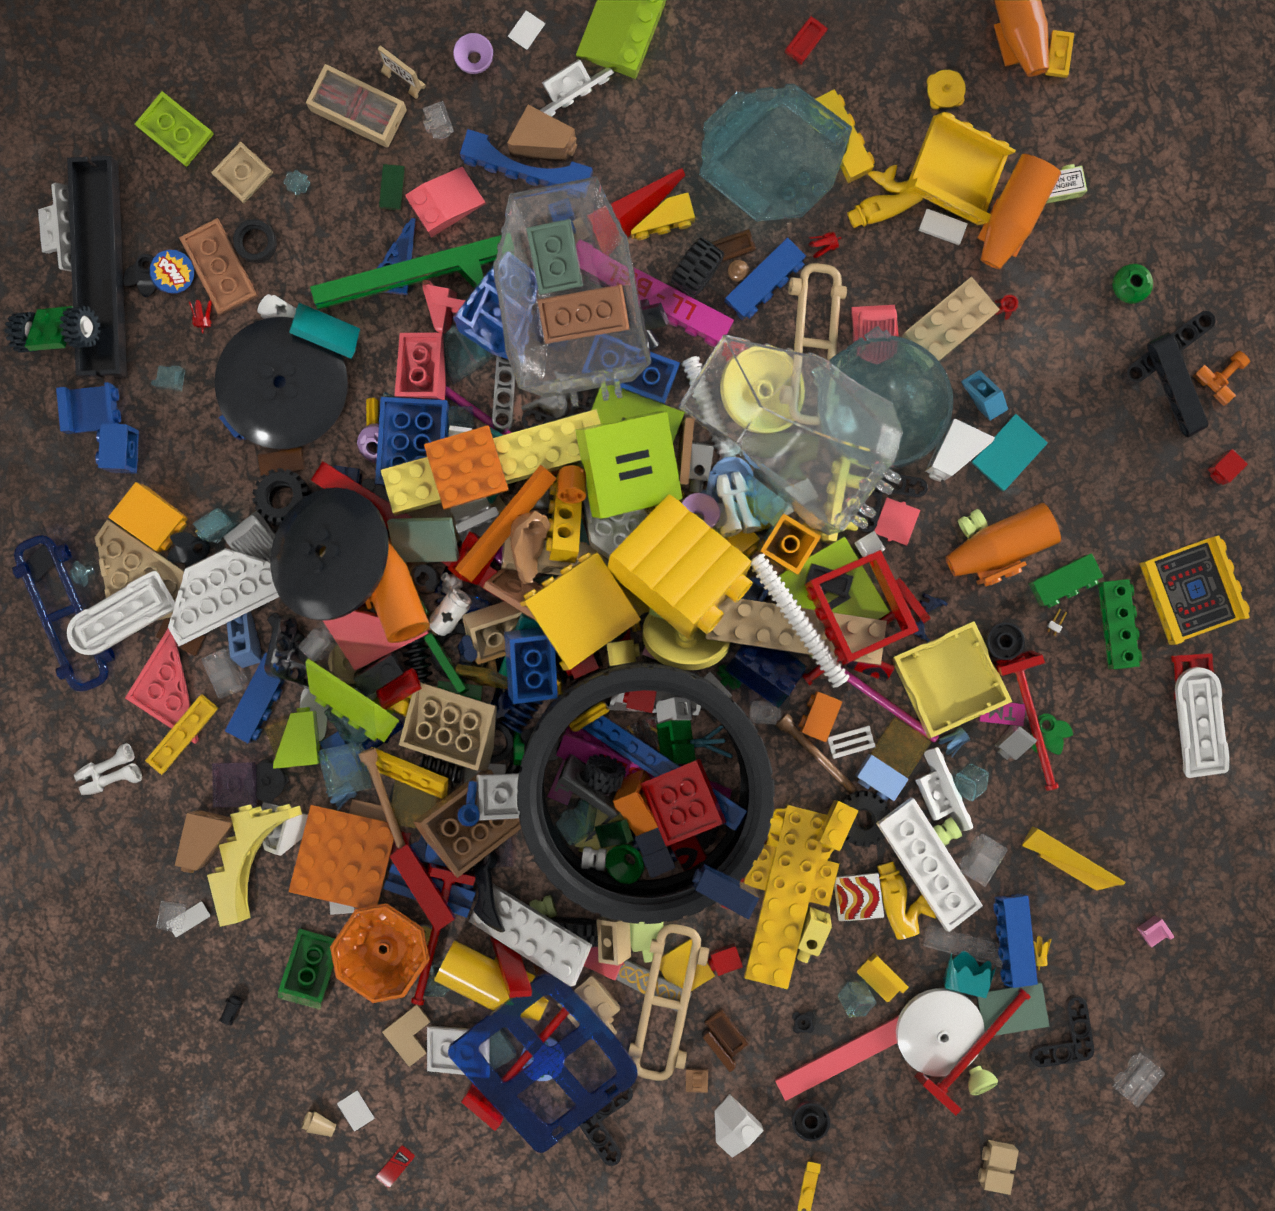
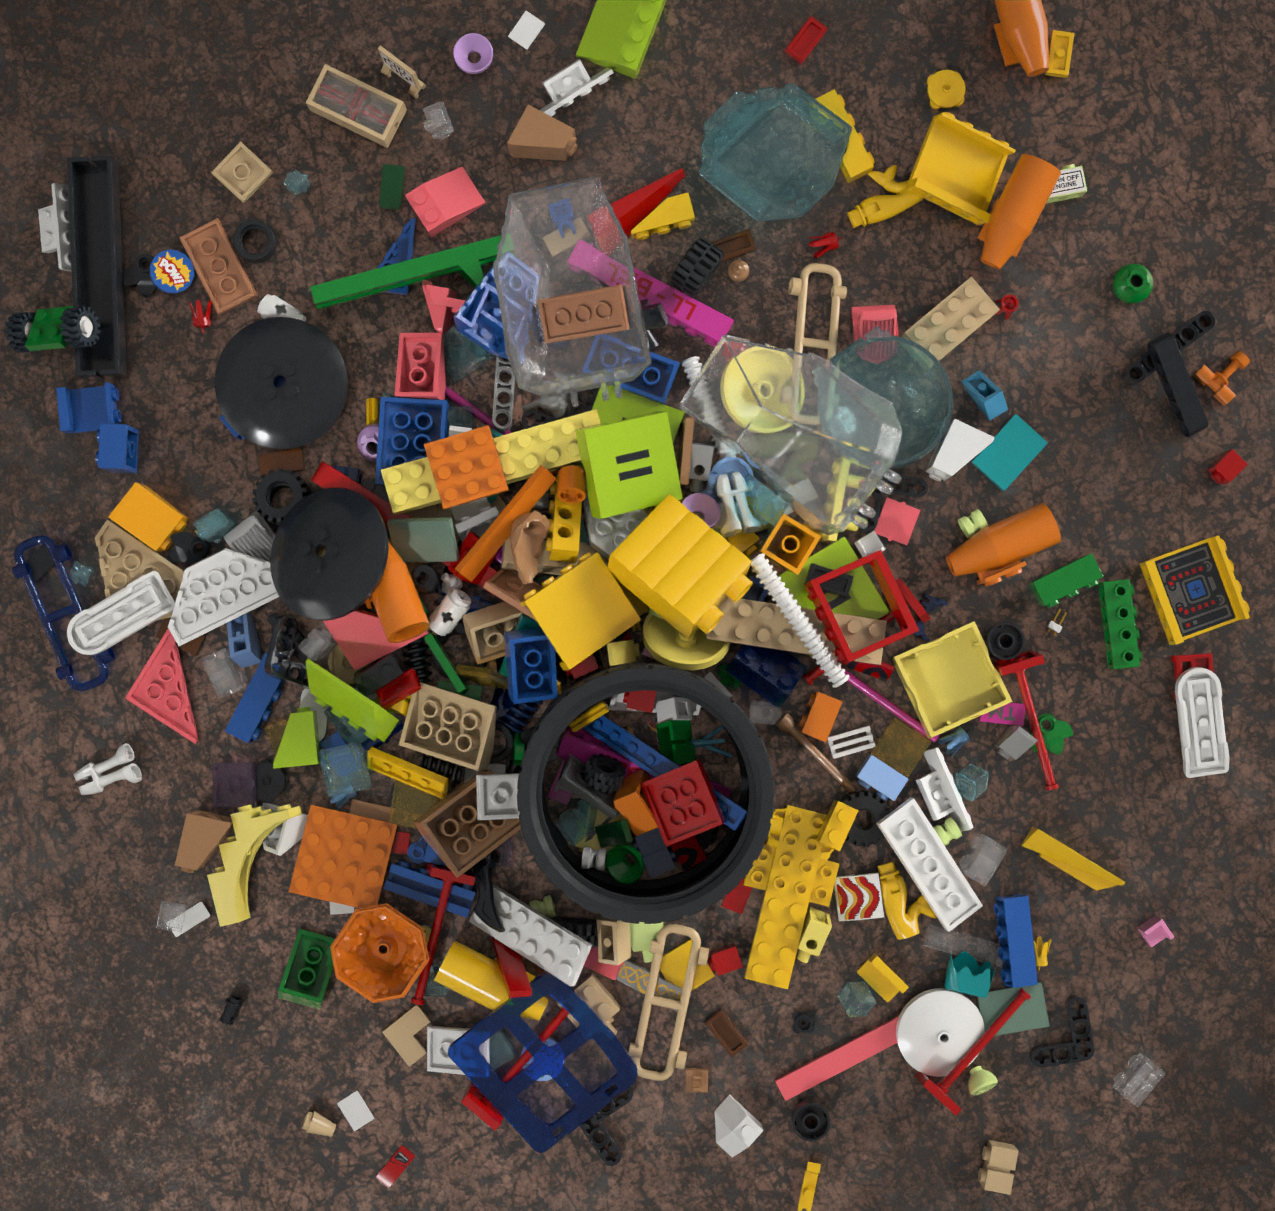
(169, 378): clear light blue panel -> none
(174, 129): lime plate -> none
(182, 734): yellow tile -> none
(324, 330): teal tile -> none
(369, 758): medium nougat piece -> none
(422, 887): red tile -> none
(466, 651): dark blue piece -> none
(469, 814): blue plate -> none
(479, 151): blue arch -> none
(554, 256): sand green tile -> none
(719, 1050): reddish brown tile -> none
(726, 890): dark blue slope -> none
(765, 279): blue brick -> none
(942, 227): white tile -> none

